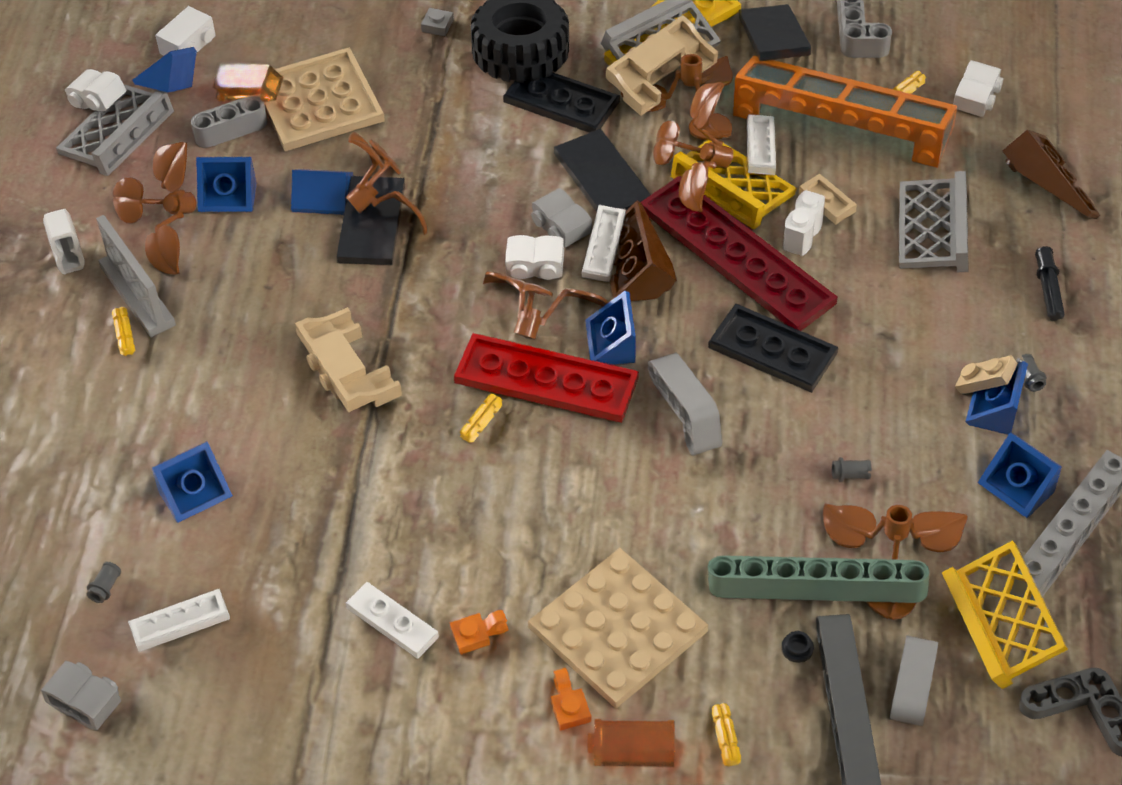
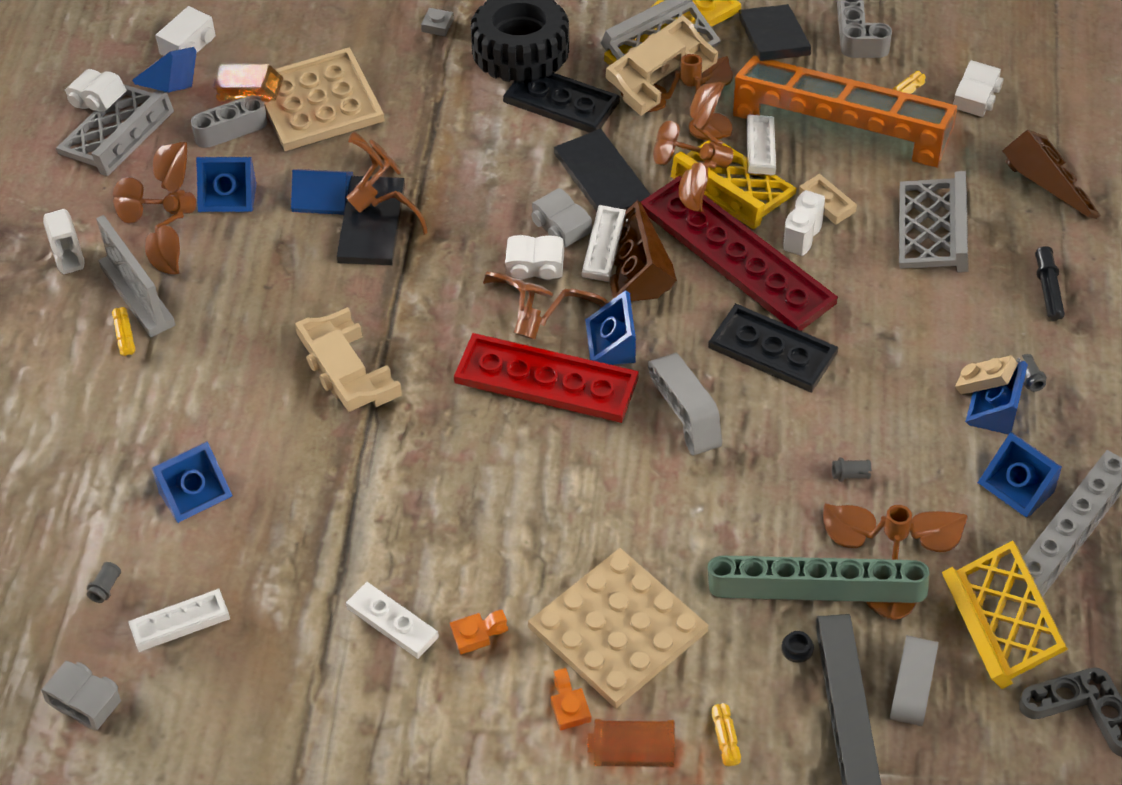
(481, 418): yellow axle -> none

